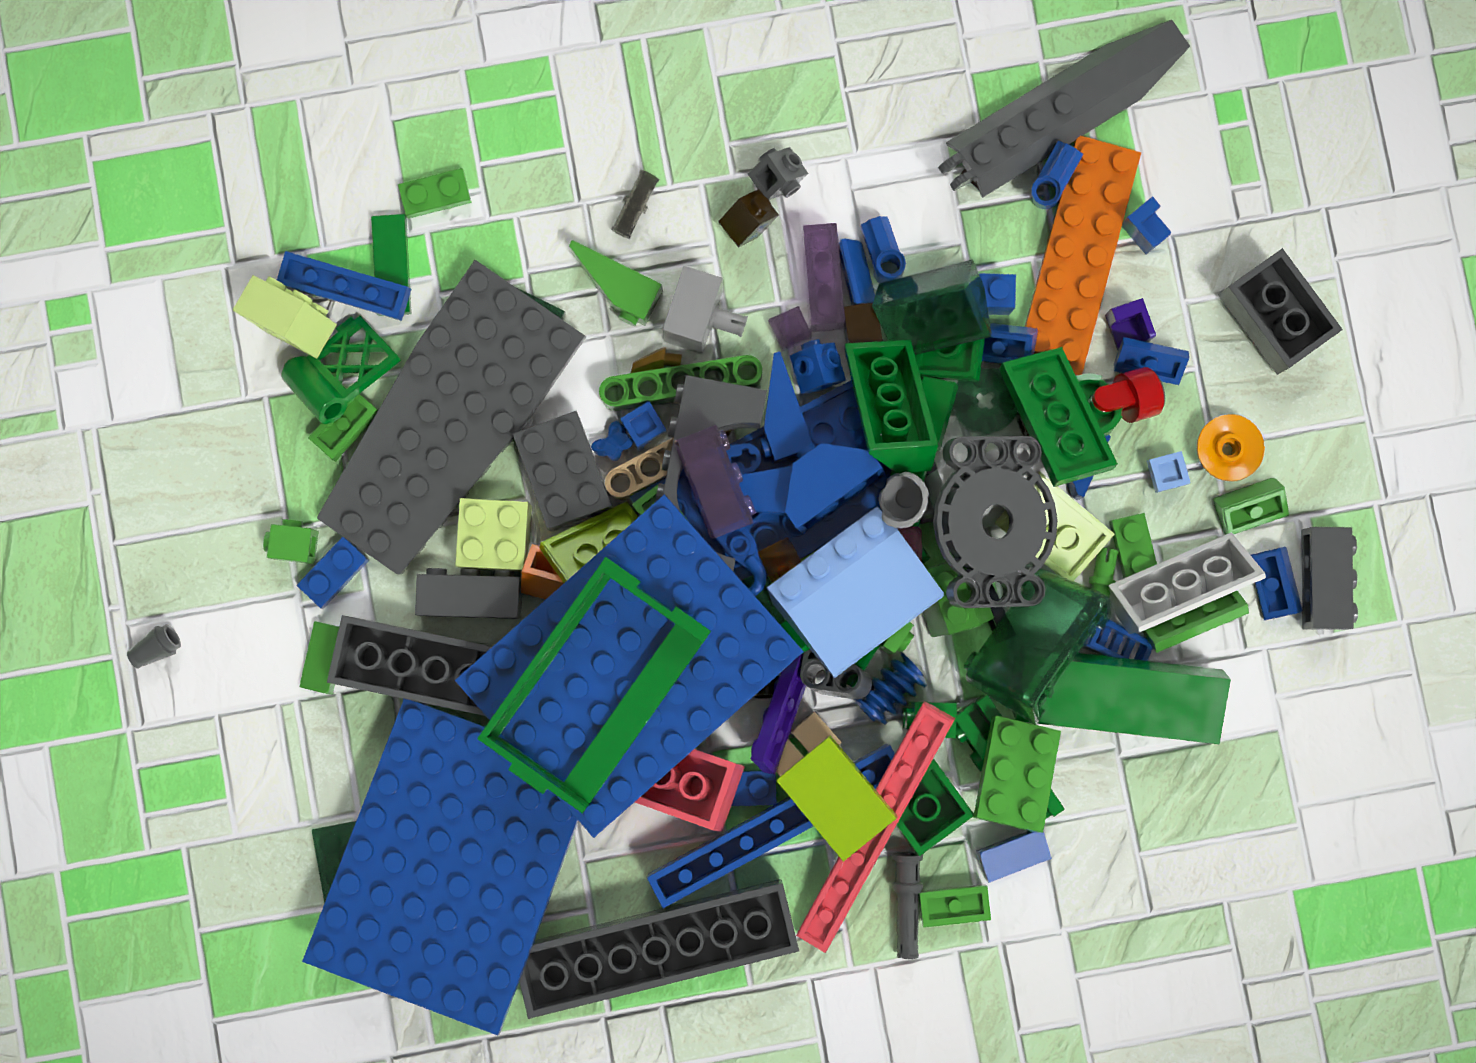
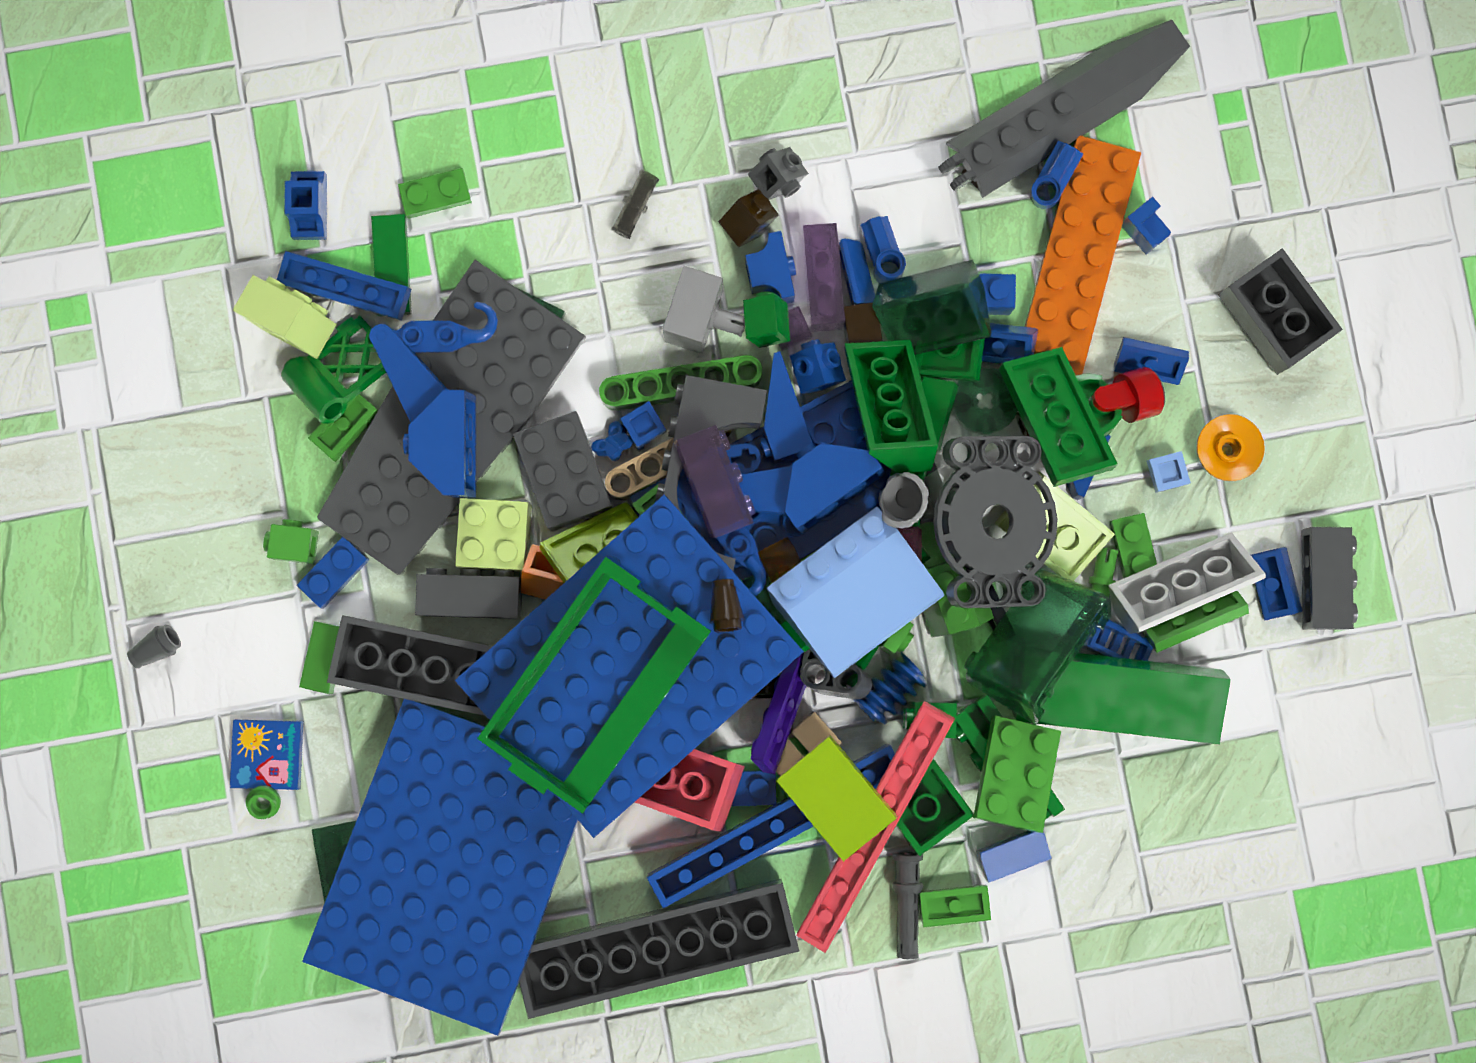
(260, 810): none -> bright green plate
(266, 754): none -> blue tile
(307, 205): none -> blue brick
(441, 420): none -> blue slope
(625, 289): bright green slope -> none
(656, 360): pearl gold bar -> none
(725, 607): none -> dark brown cone
(766, 319): none -> green brick
(772, 269): none -> blue brick
(1131, 322): dark purple panel -> none
(1251, 506): bright green slope -> none

